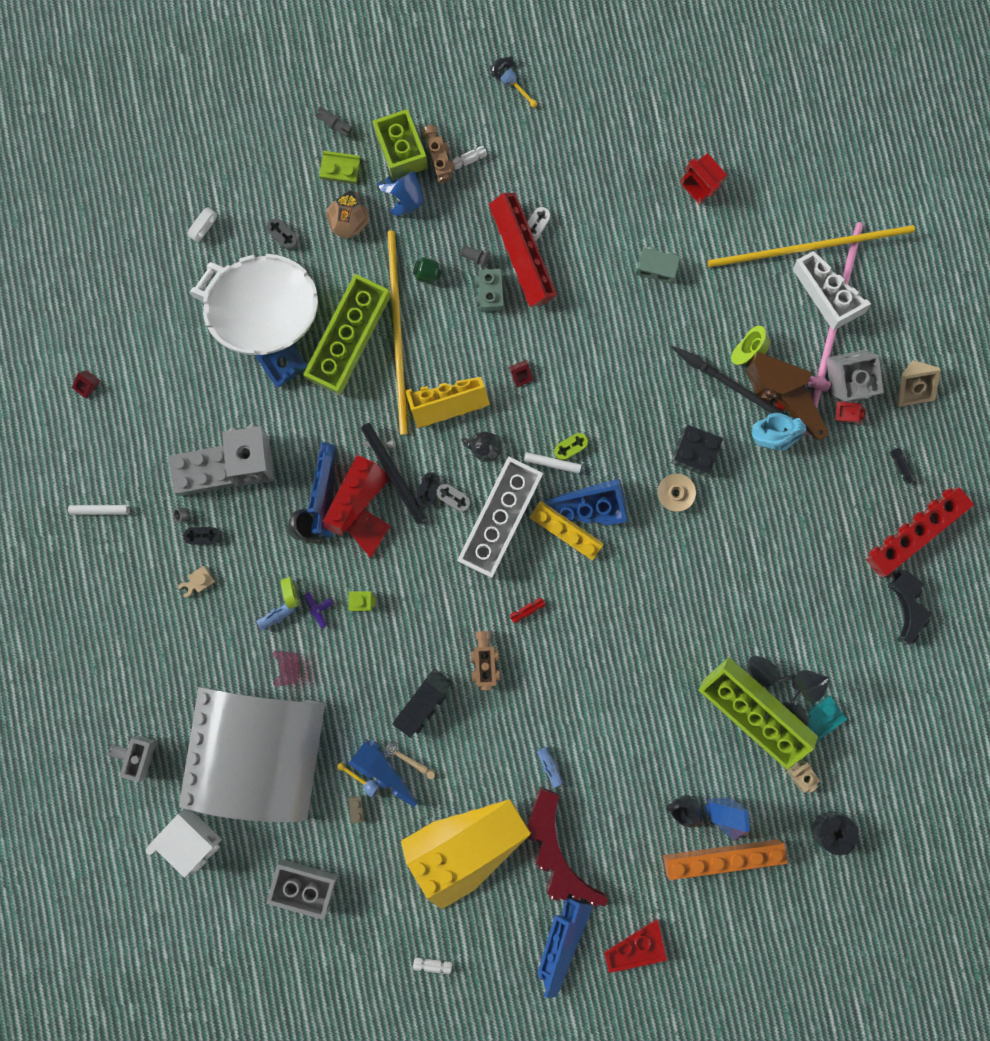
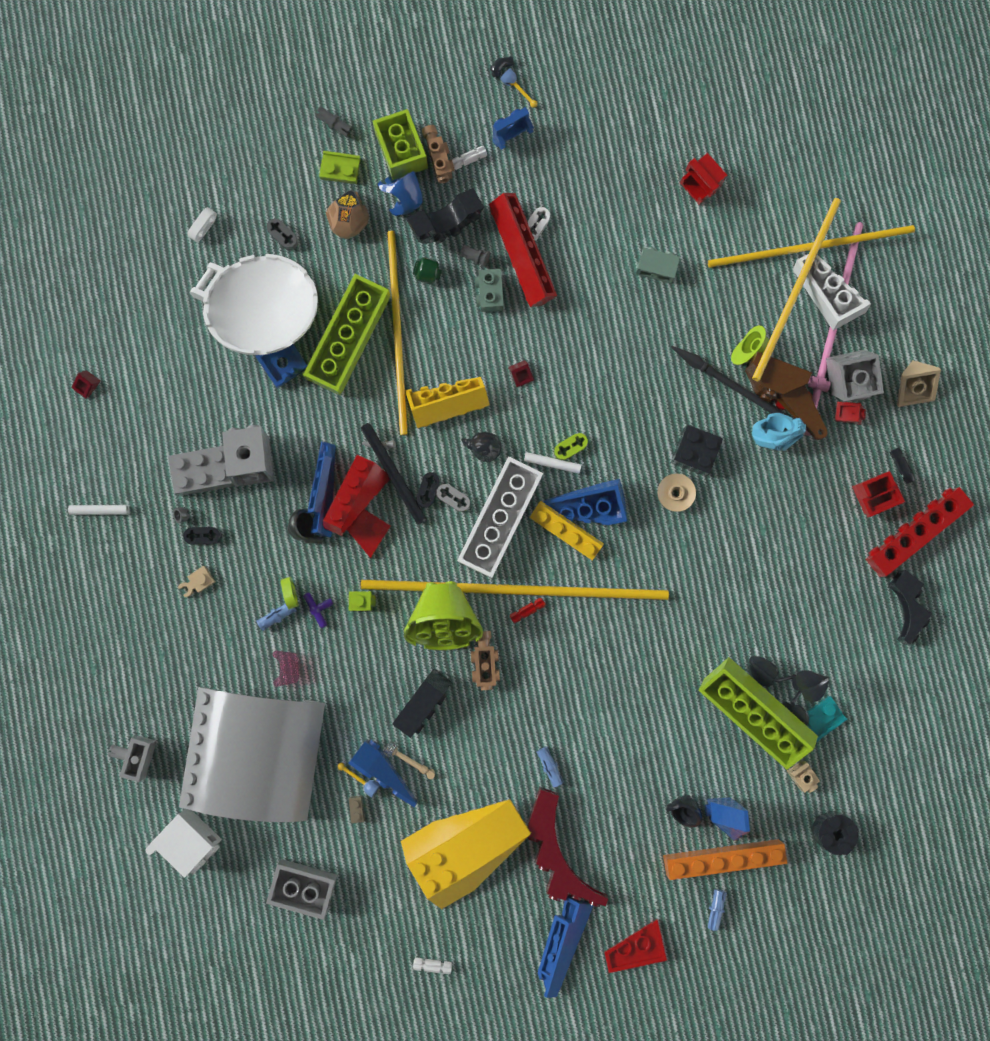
(443, 619): none -> lime cone
(448, 220): none -> black brick
(517, 122): none -> blue piece
(523, 589): none -> yellow piece
(716, 909): none -> medium blue axle
(796, 290): none -> yellow piece
(878, 494): none -> red plate

